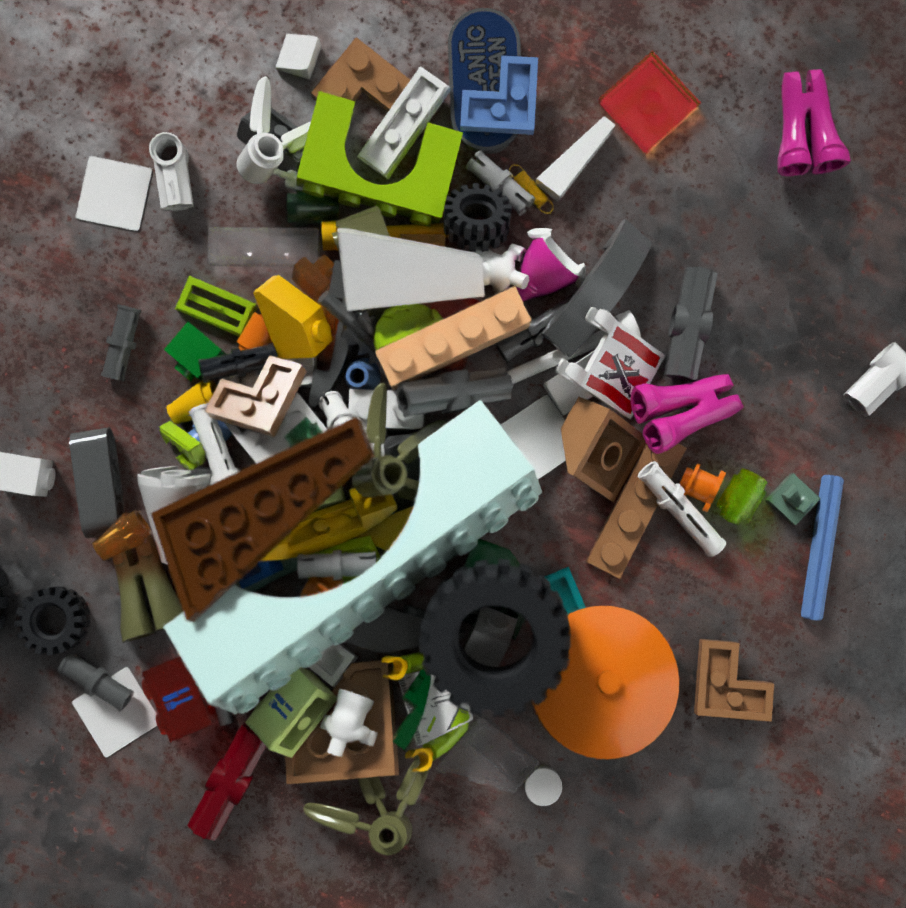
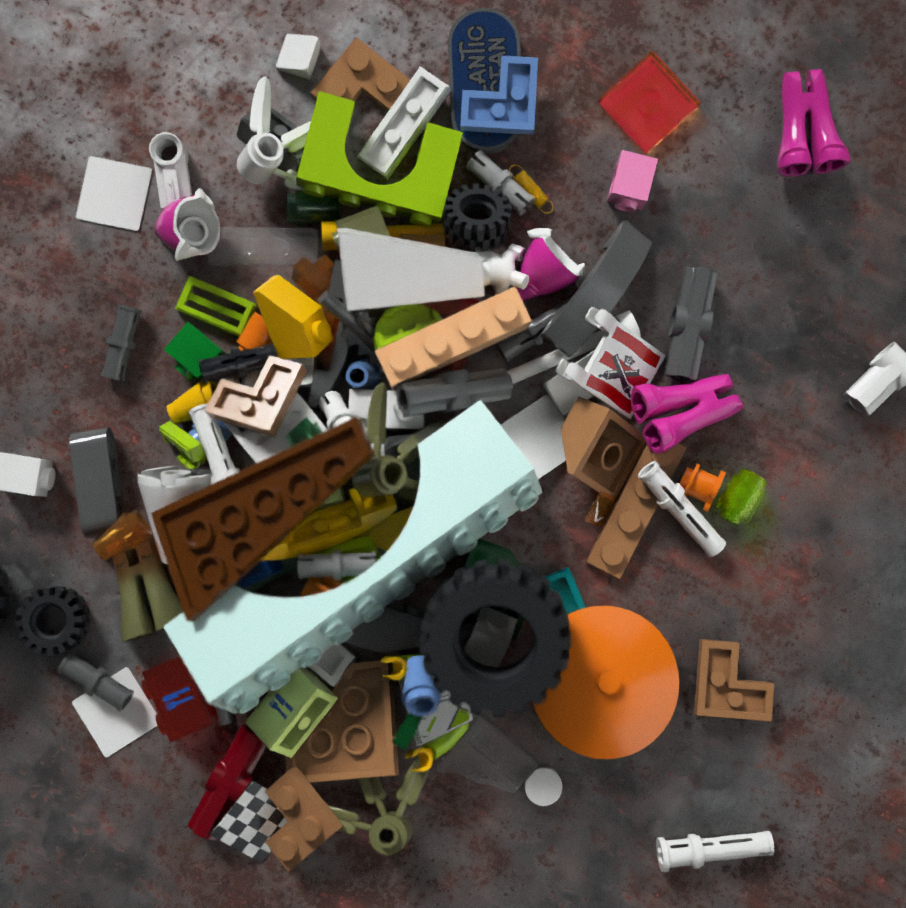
(189, 226): none -> white hat
(251, 823): none -> sticker
(307, 816): none -> medium nougat plate
(347, 722): white piece -> none
(418, 693): none -> medium blue cone
(570, 164): white piece -> none
(600, 509): none -> clear orange sticker
(632, 181): none -> bright pink brick
(695, 850): none -> white pin
(792, 499): sand green tile -> none
(822, 547): medium blue axle -> none

